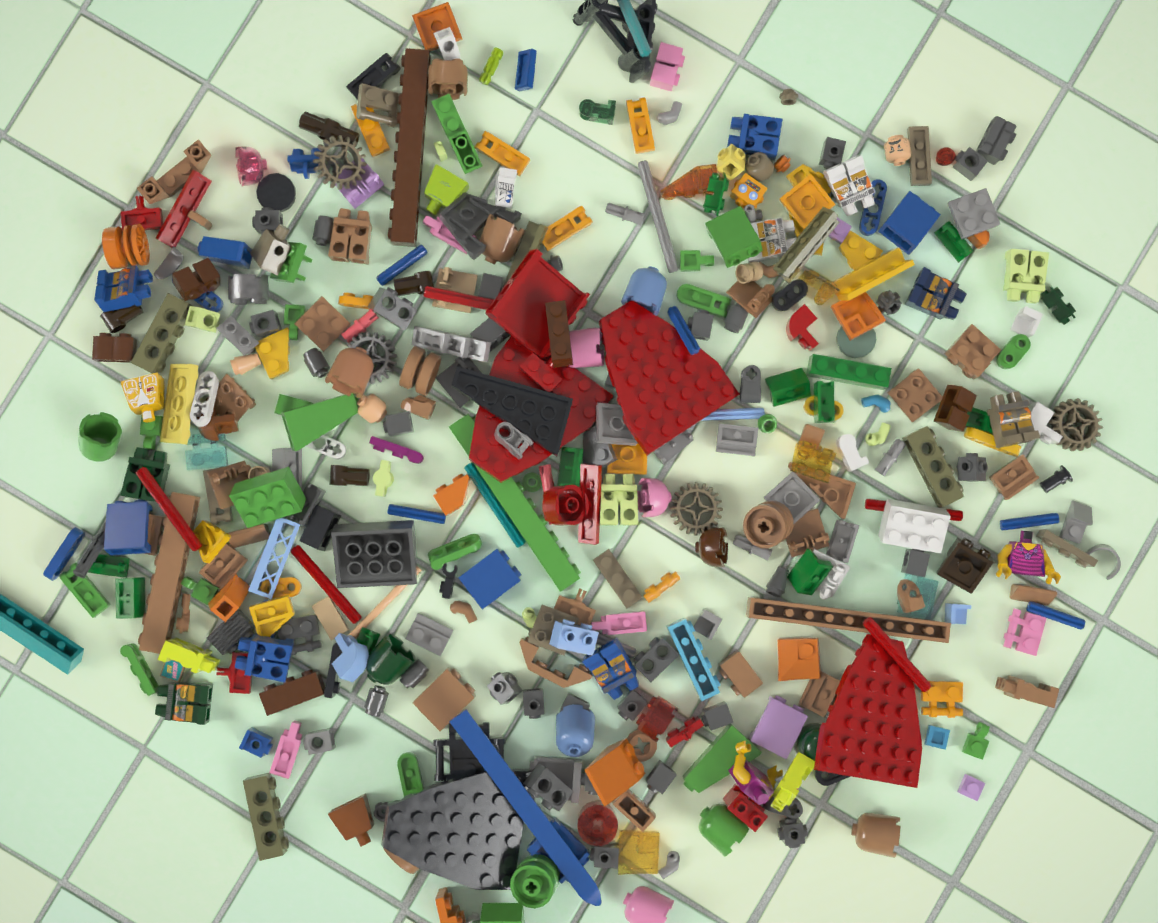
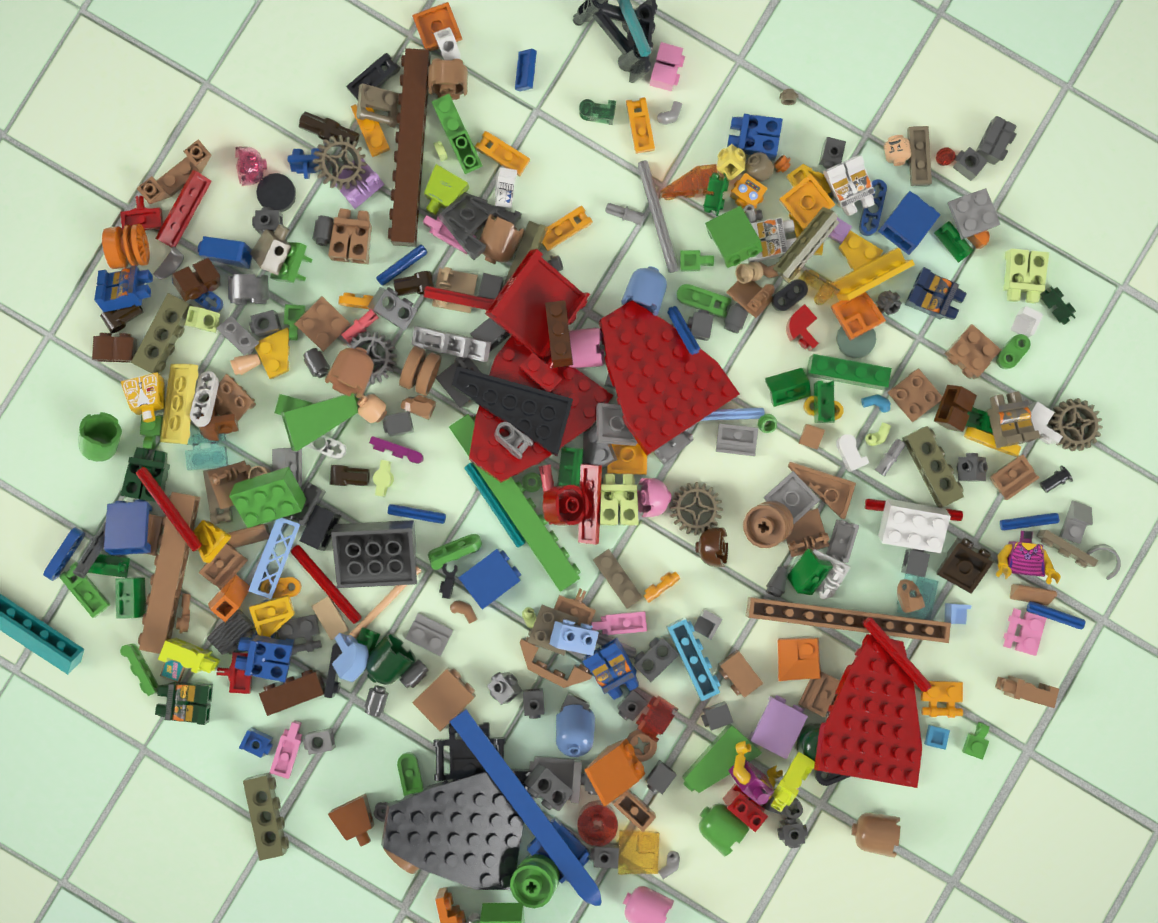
(200, 220): medium nougat tile -> none
(203, 590): bright green plate -> none
(453, 496): orange slope -> none
(491, 66): lime axle -> none
(684, 733): red plate -> none
(745, 544): light grey axle -> none
(750, 388): dark grey piece -> none
(812, 462): clear yellow hinge -> none
(971, 787): lavender plate -> none

